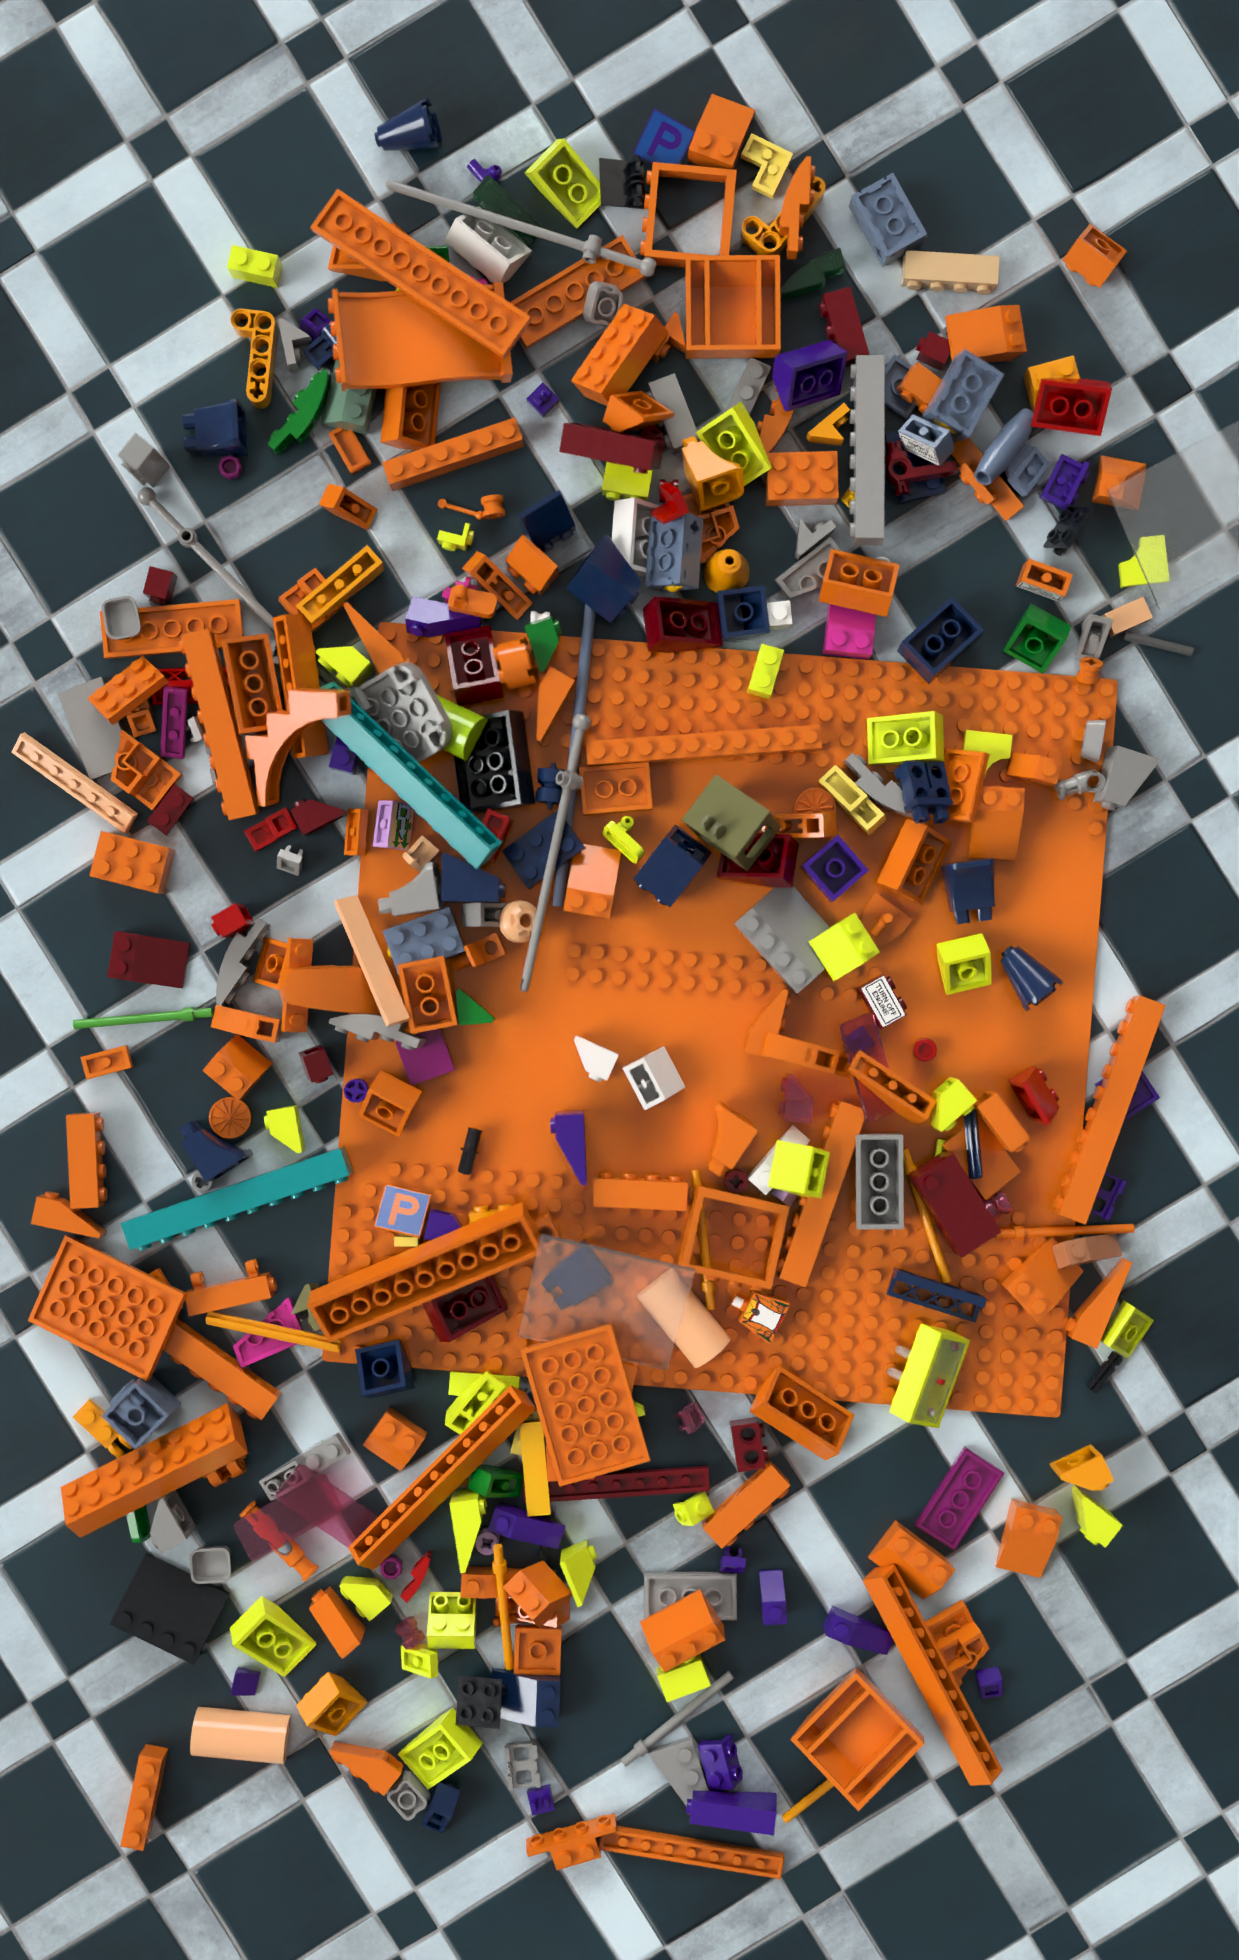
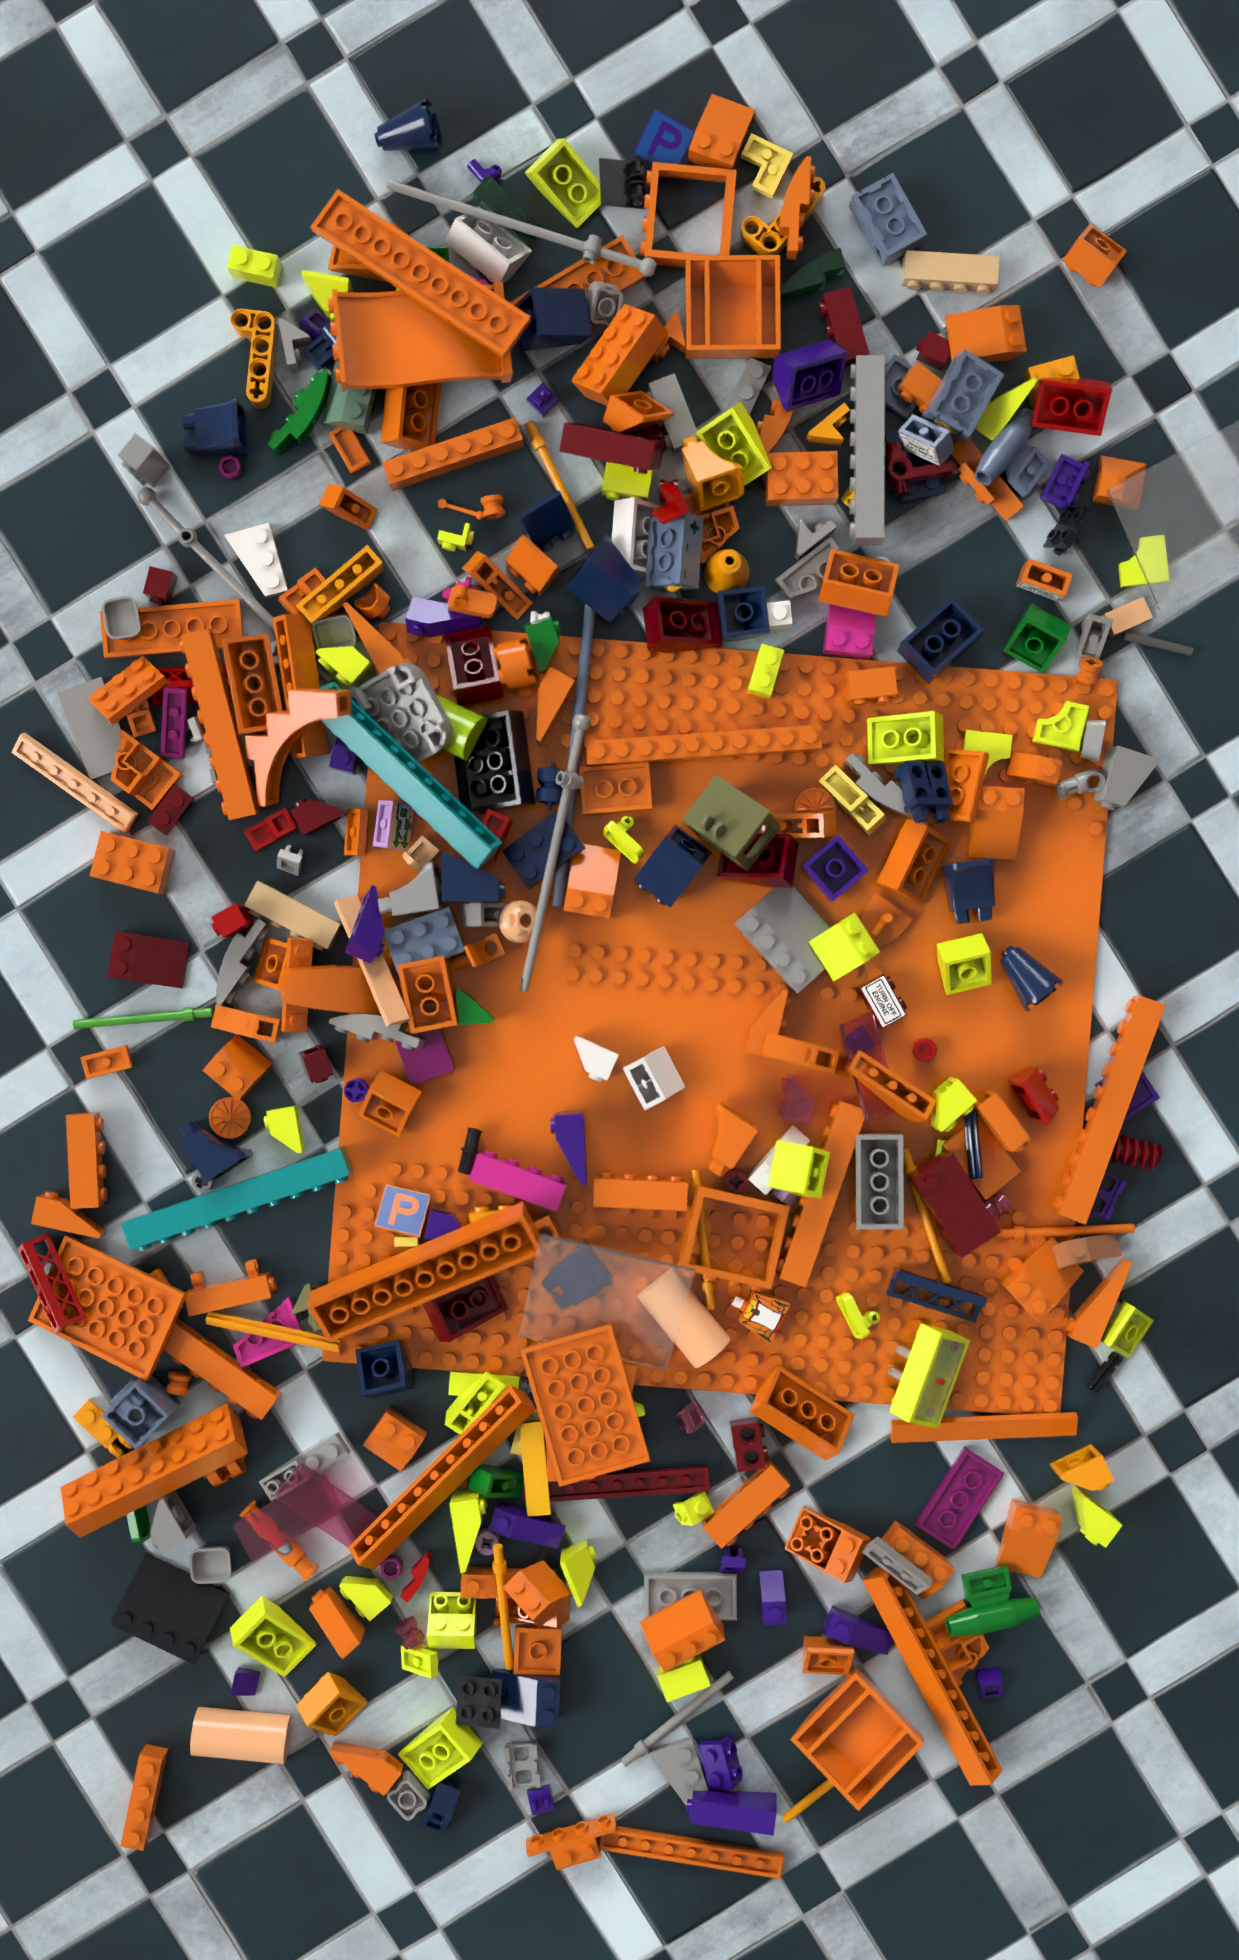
(43, 1287): none -> red fence
(178, 1383): none -> orange wheel
(260, 557): none -> white wing
(293, 915): none -> tan brick
(321, 287): none -> neon yellow slope
(334, 631): none -> light grey piece
(368, 929): none -> dark purple slope
(374, 603): none -> orange piece
(517, 1180): none -> dark pink brick
(539, 444): none -> light orange bar
(557, 318): none -> dark blue slope
(826, 1656): none -> orange slope
(827, 1544): none -> orange slope
(856, 1322): none -> neon yellow piece
(871, 685): none -> orange brick
(897, 1565): none -> light grey plate
(987, 1427): none -> orange tile
(990, 1602): none -> green plate
(1002, 409): none -> neon yellow slope
(1064, 729): none -> neon yellow tile
(1137, 1151): none -> dark red piece

